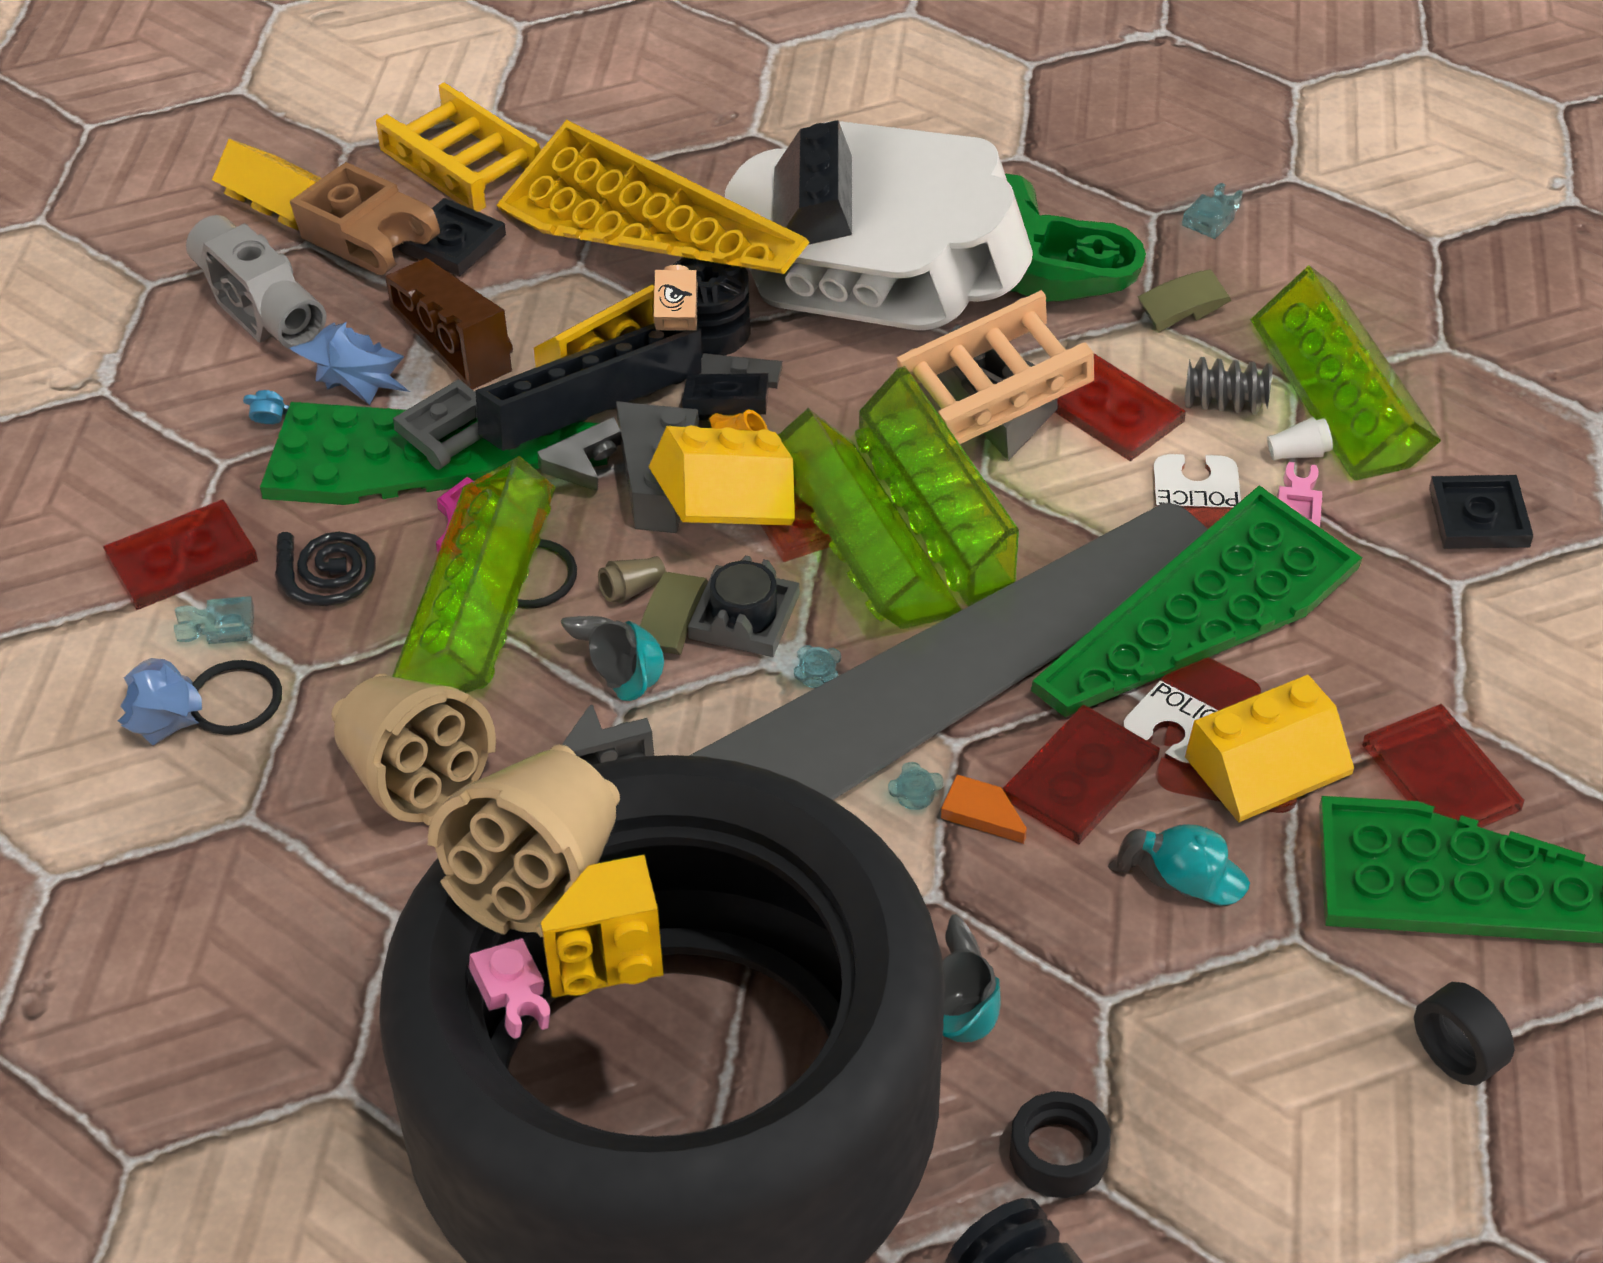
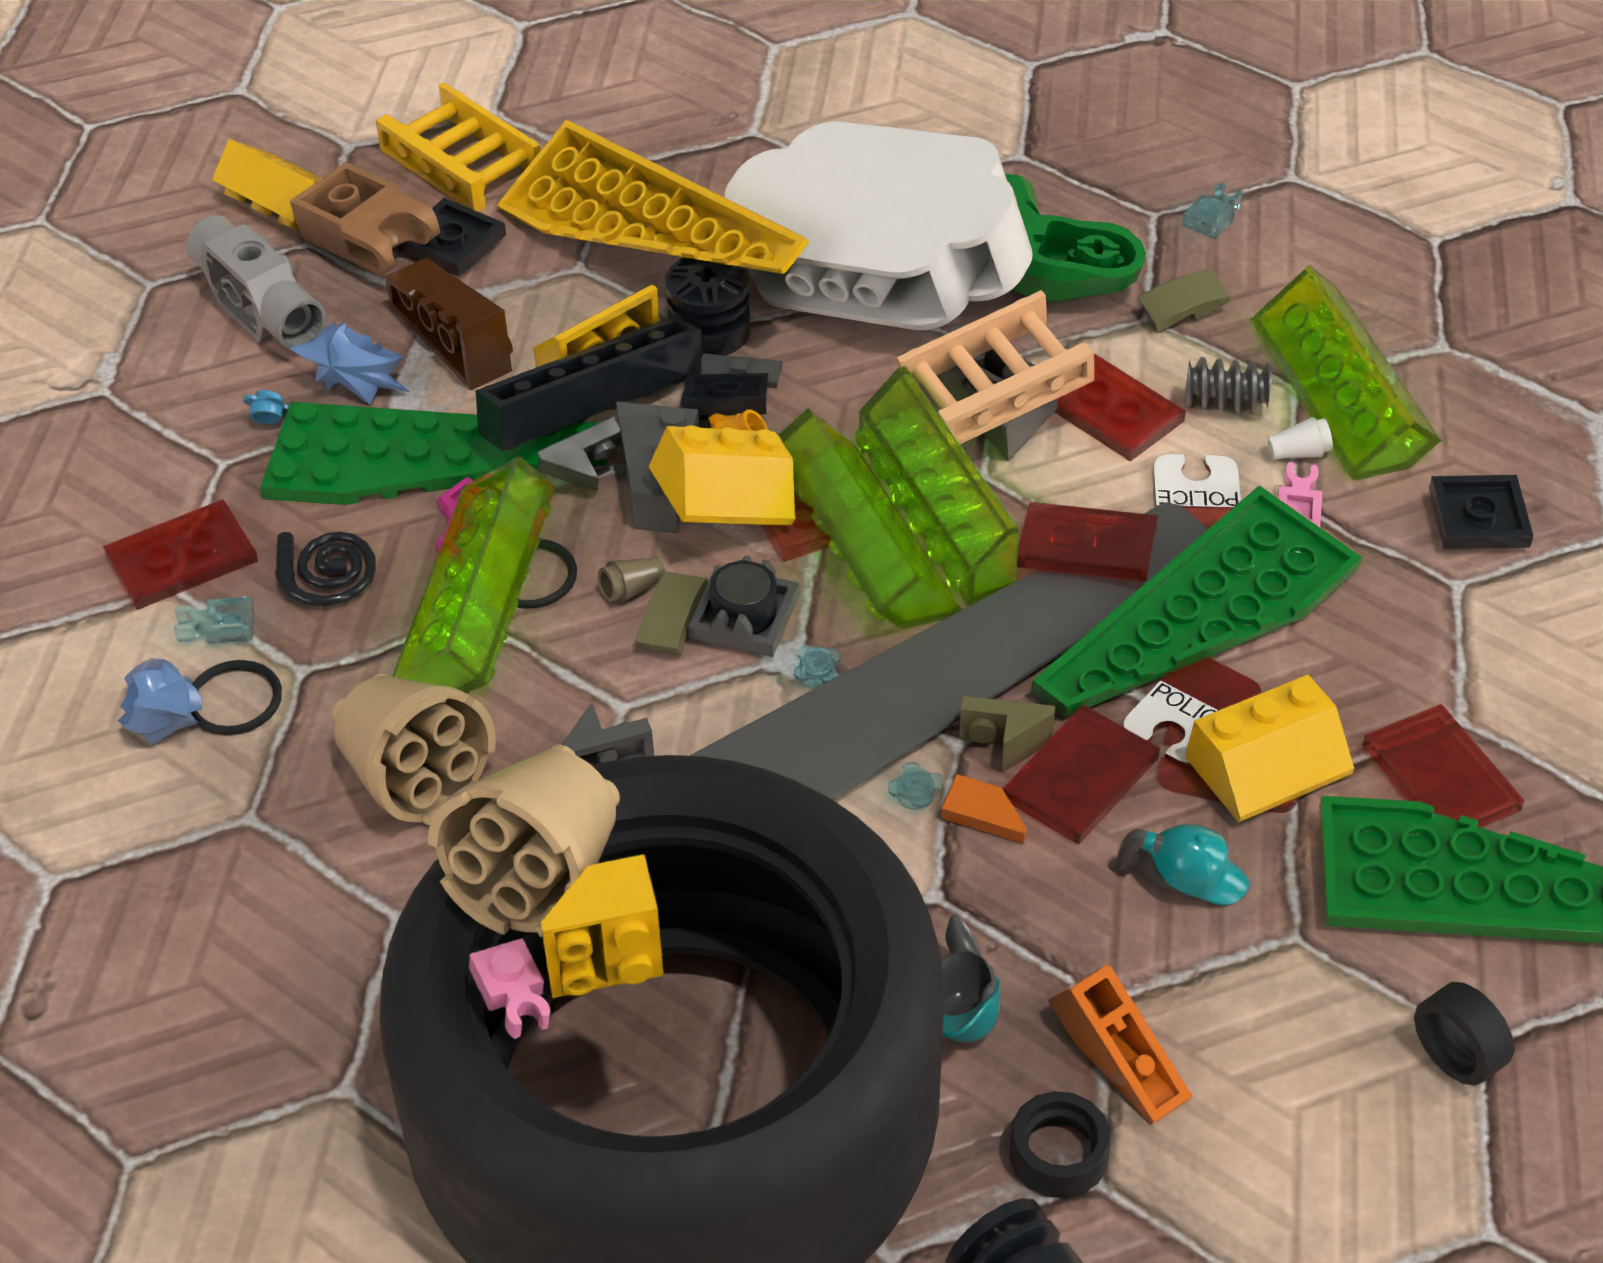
(438, 417): dark grey plate -> none
(620, 652): dark grey hair -> none
(675, 298): light nougat brick -> none
(815, 184): black slope -> none
(1016, 725): none -> olive slope
(1087, 541): none -> clear red tile
(1120, 1043): none -> orange slope

